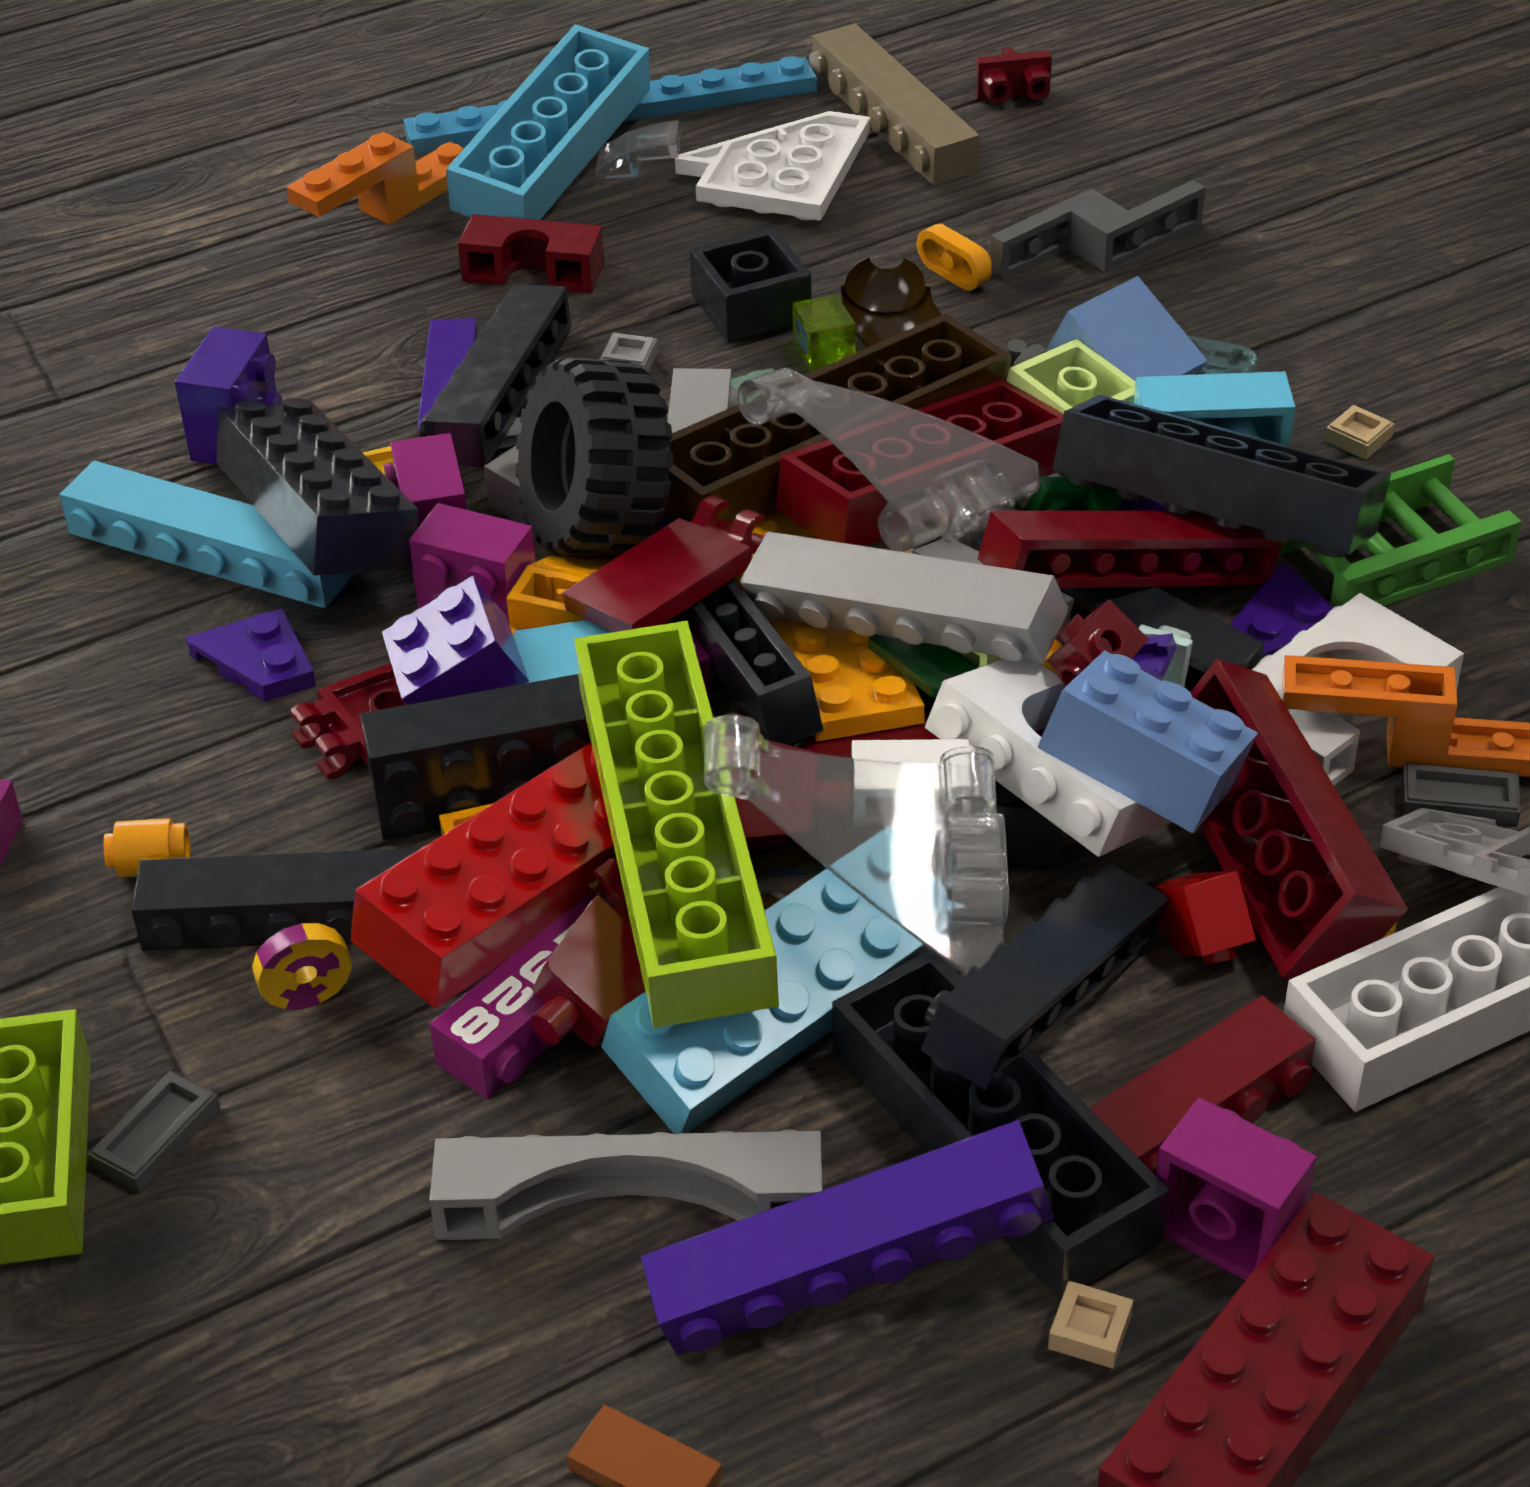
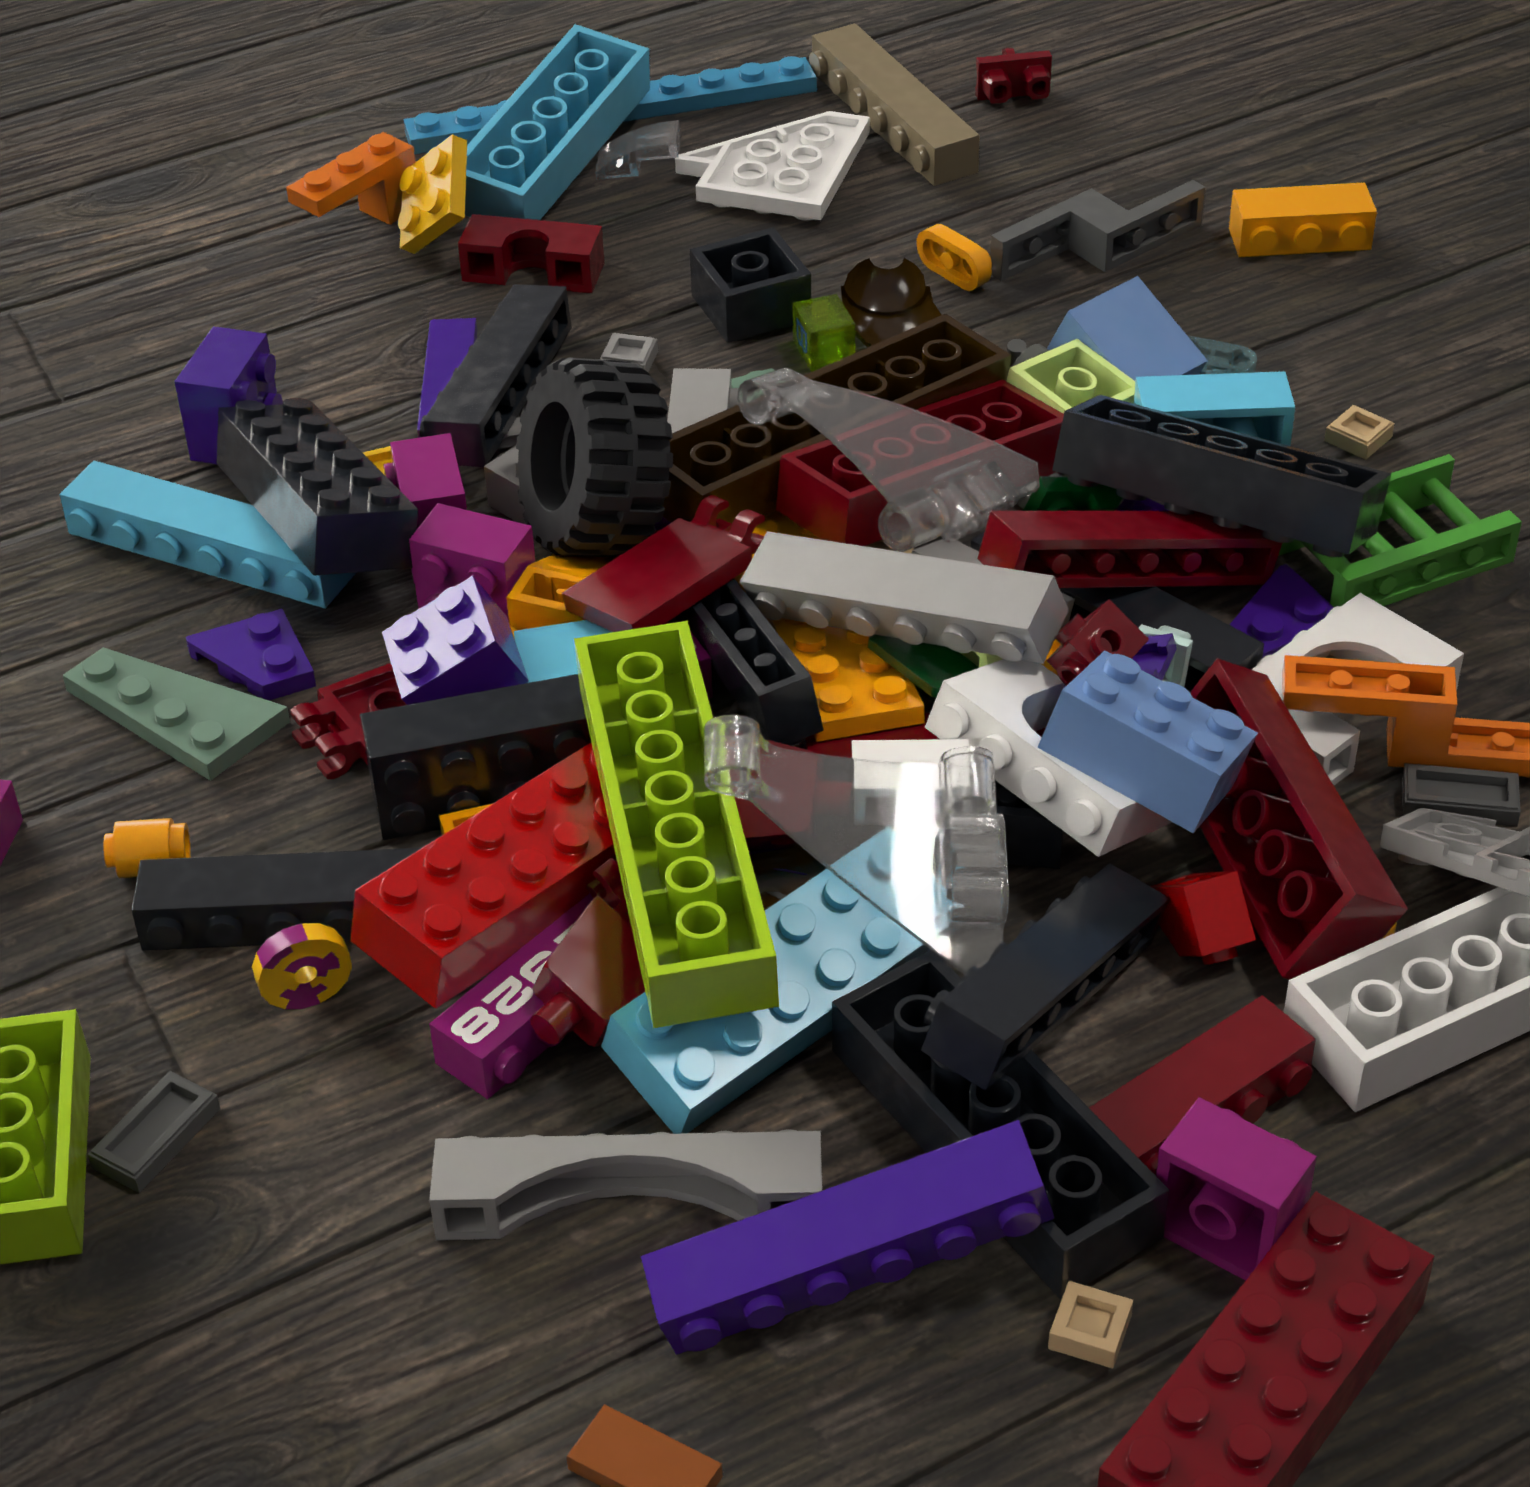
(176, 712): none -> sand green wing
(433, 194): none -> yellow plate
(1302, 219): none -> light orange brick

